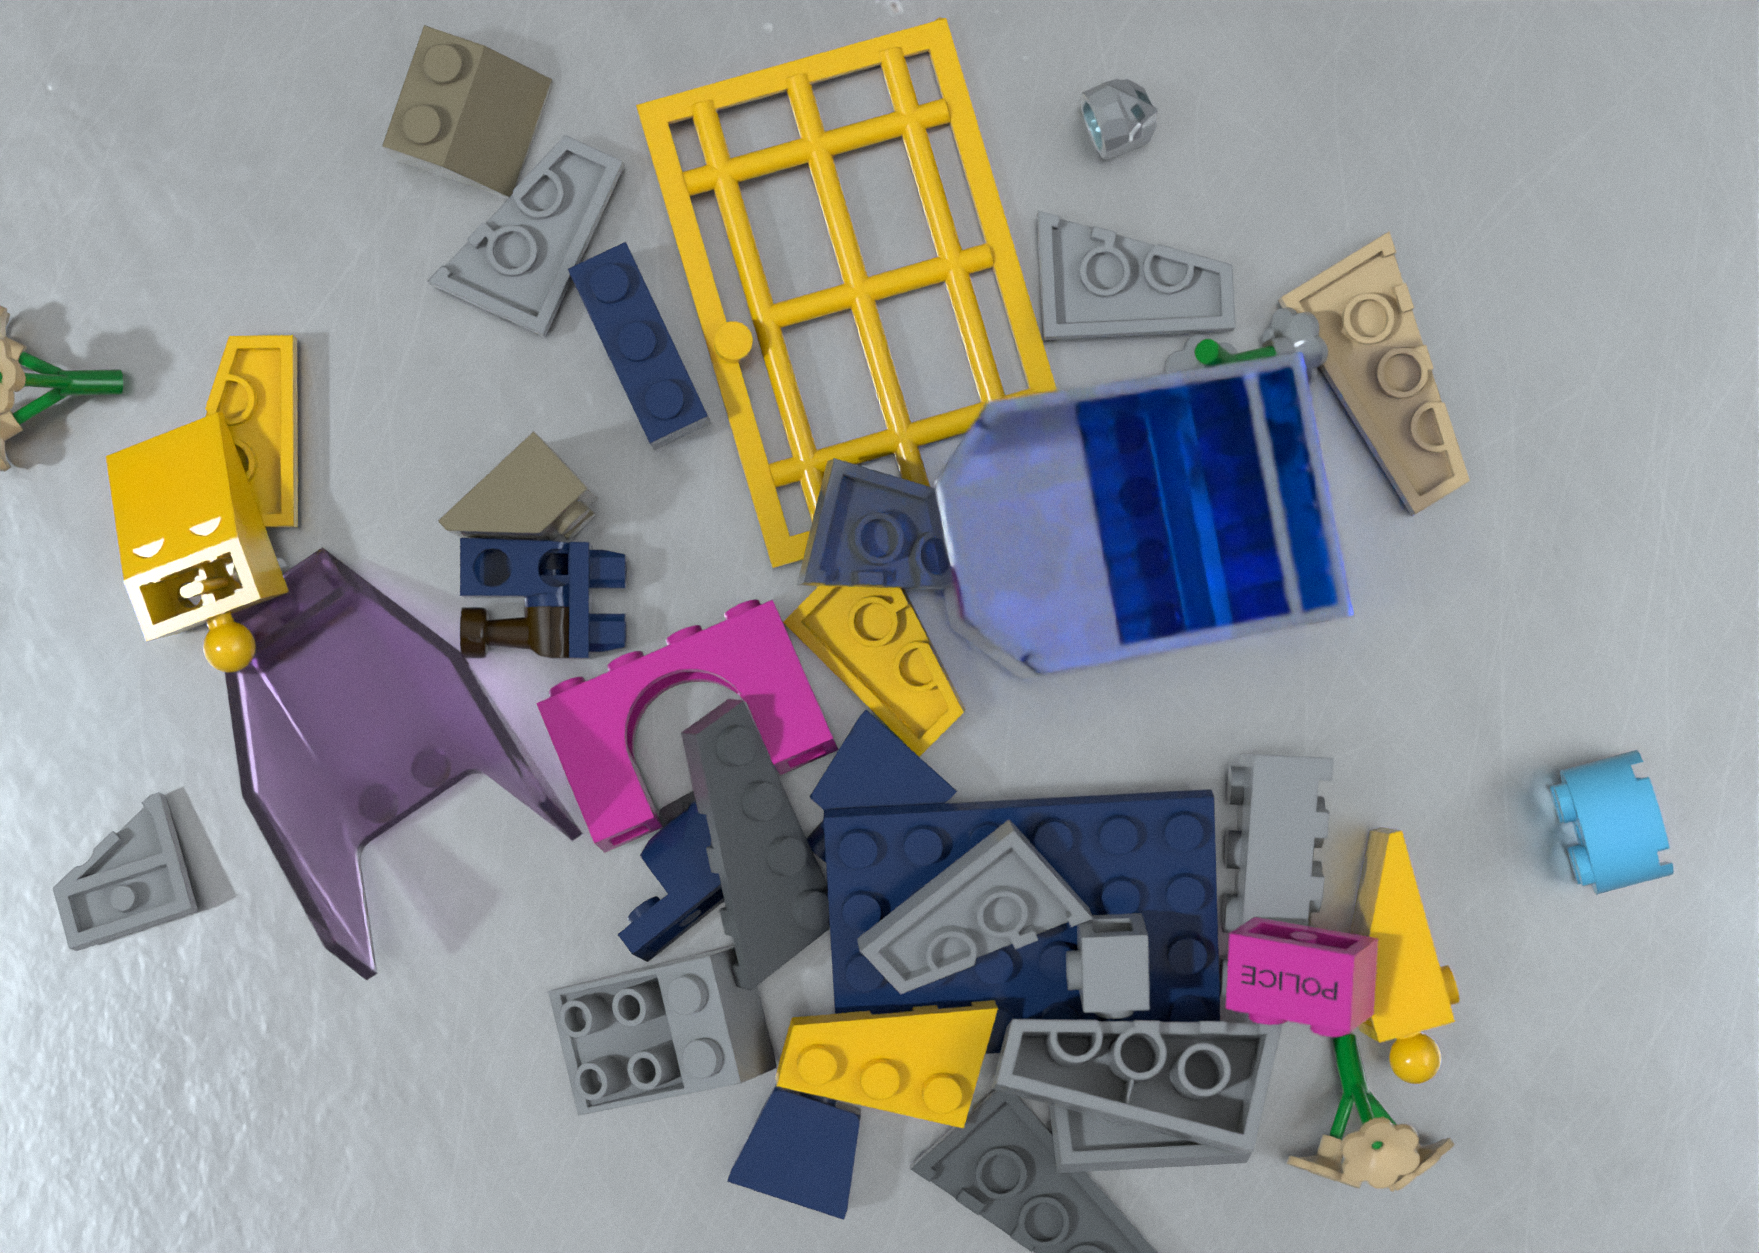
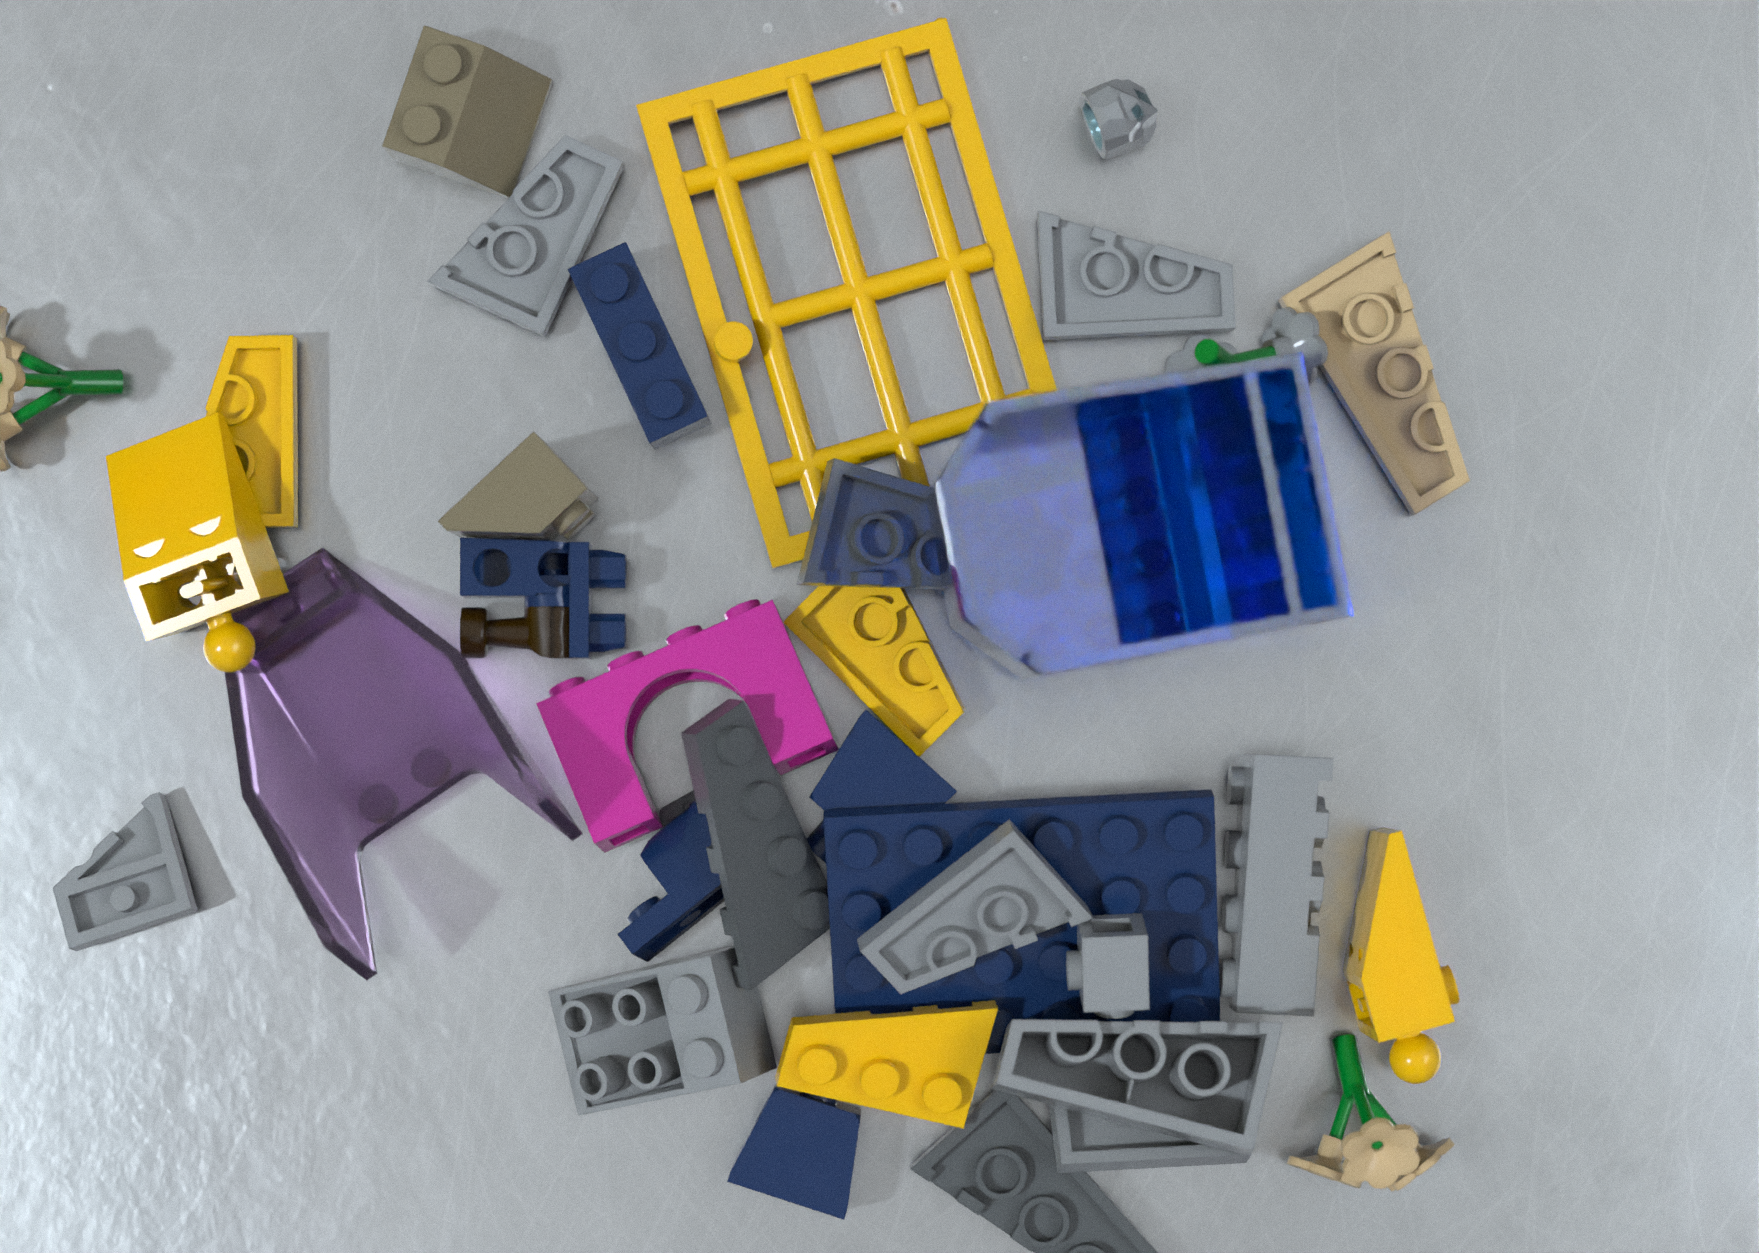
(1301, 976): dark pink brick -> none
(1613, 822): medium azure brick -> none

